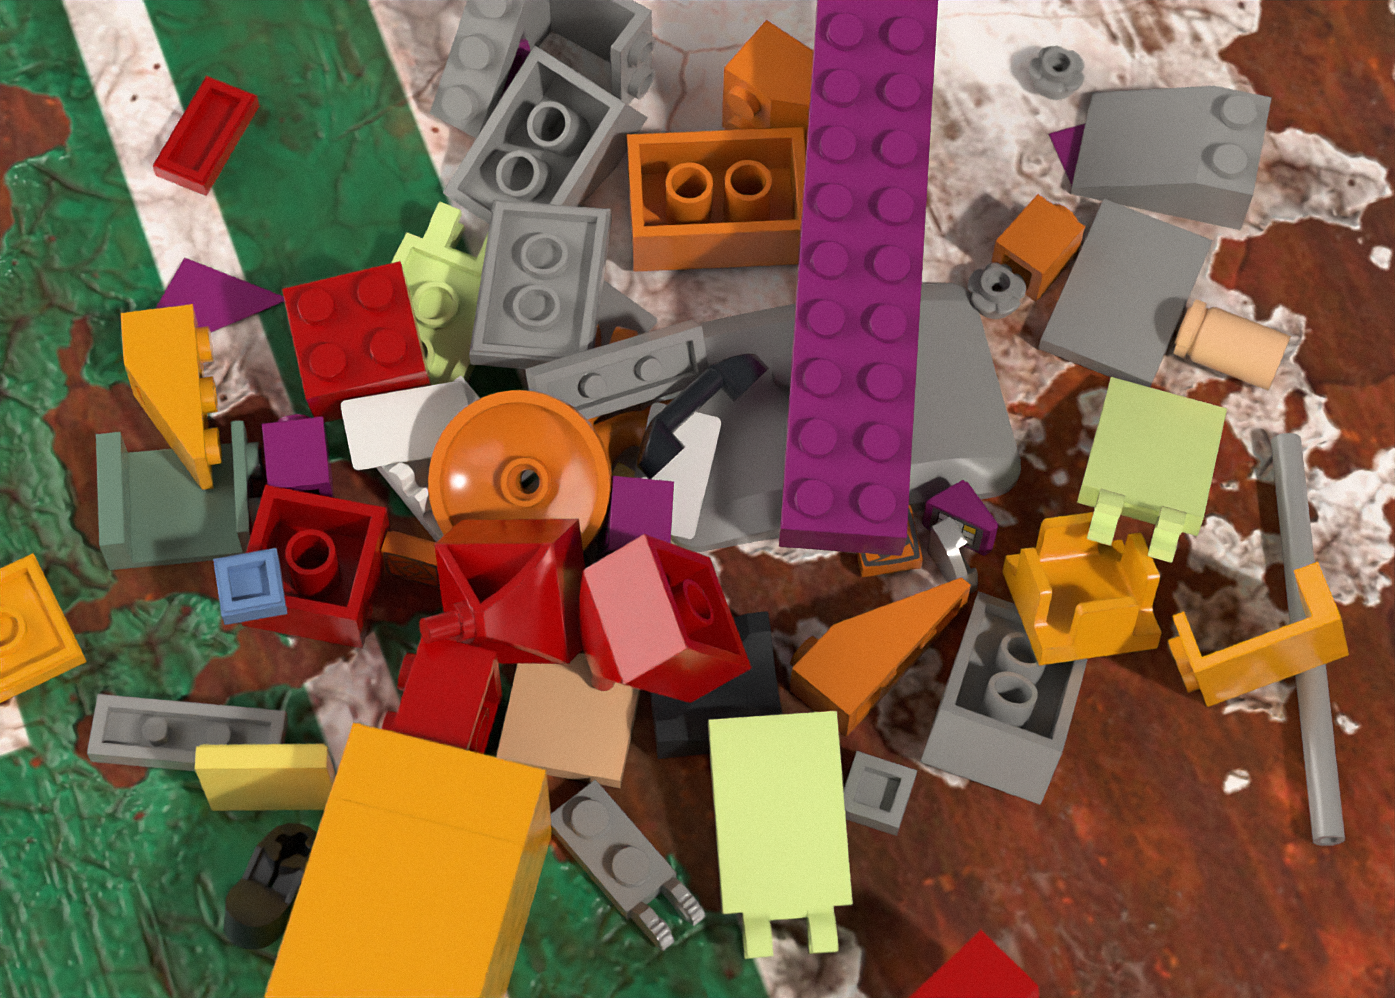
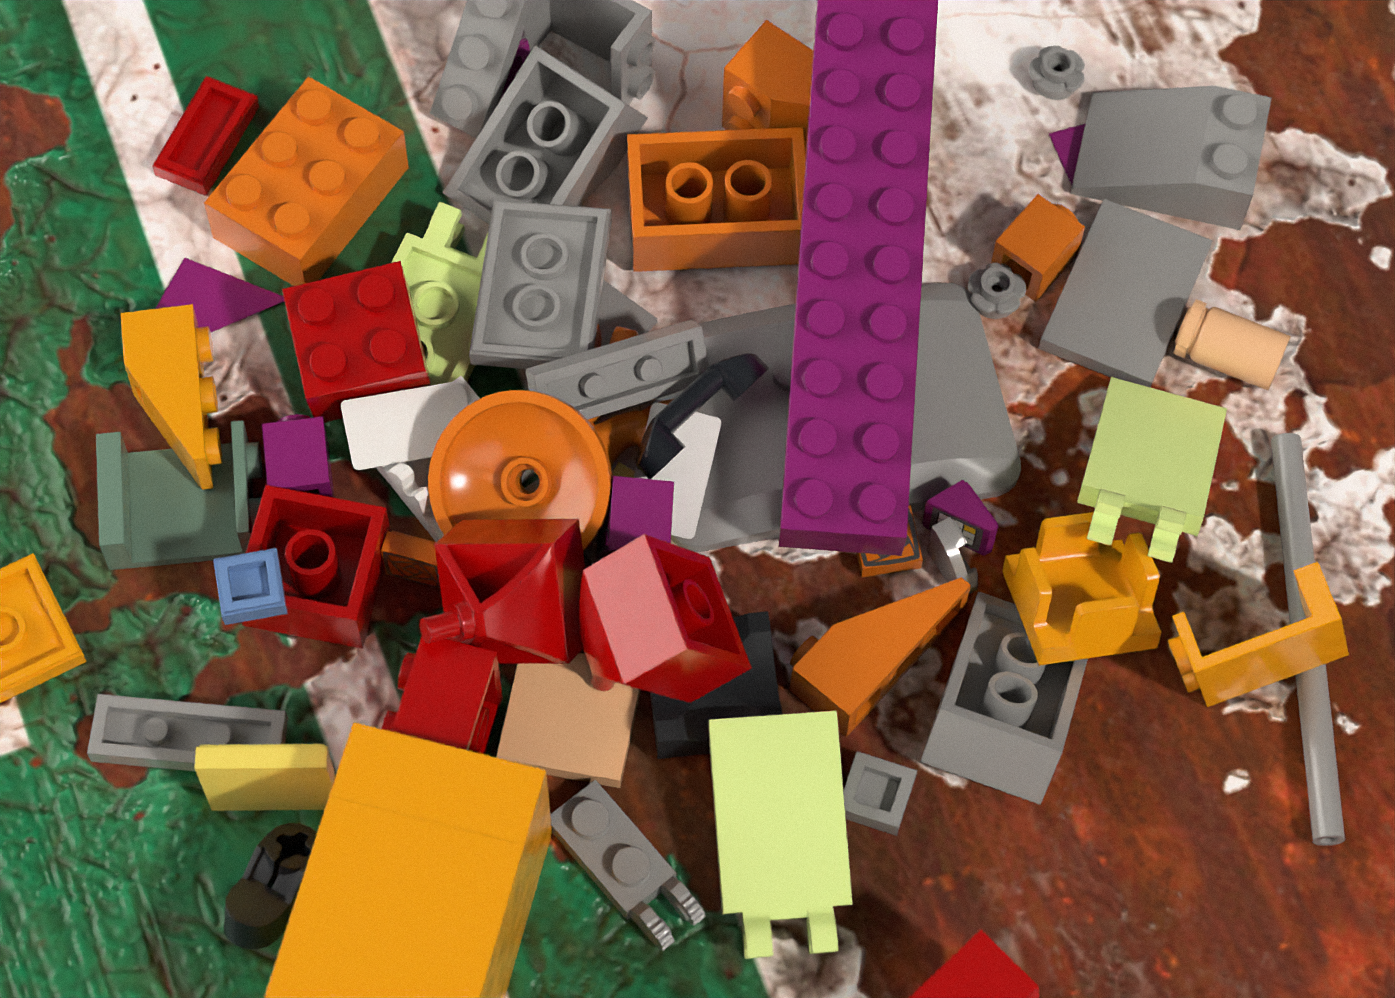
(307, 184): none -> orange brick

